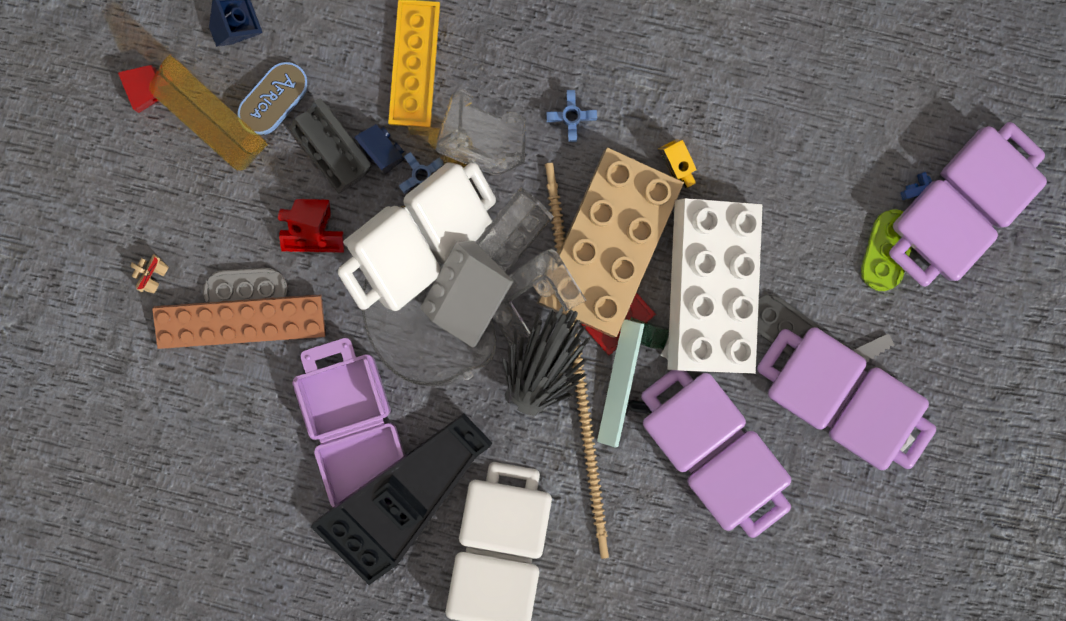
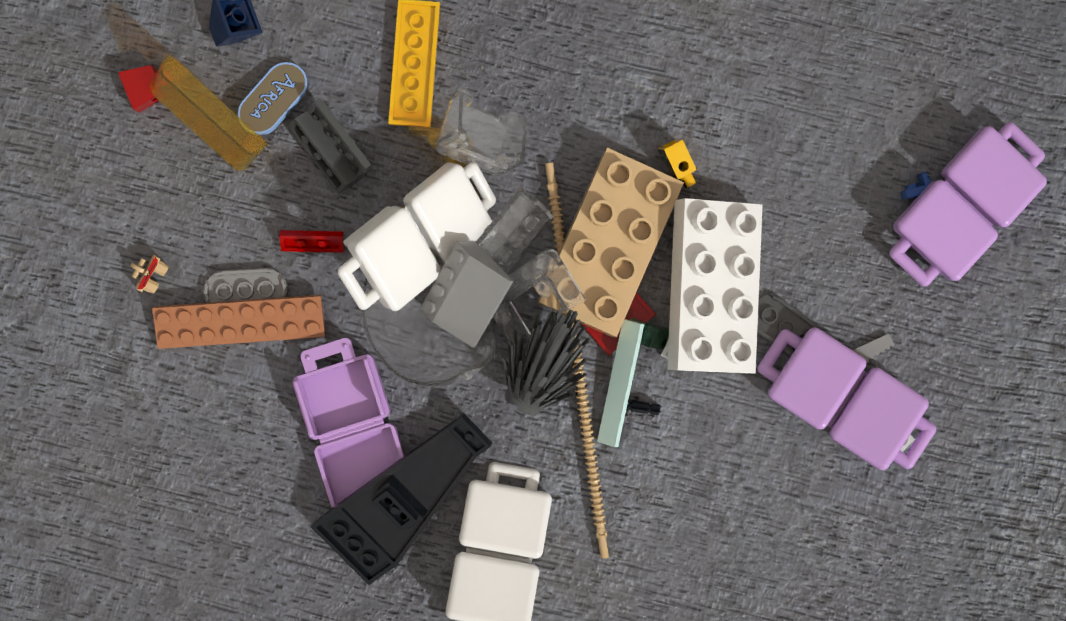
(307, 218): red torso -> none
(380, 148): dark blue slope -> none
(413, 181): medium blue pin -> none
(589, 115): medium blue pin -> none
(728, 468): lavender piece -> none
(878, 268): lime tile -> none

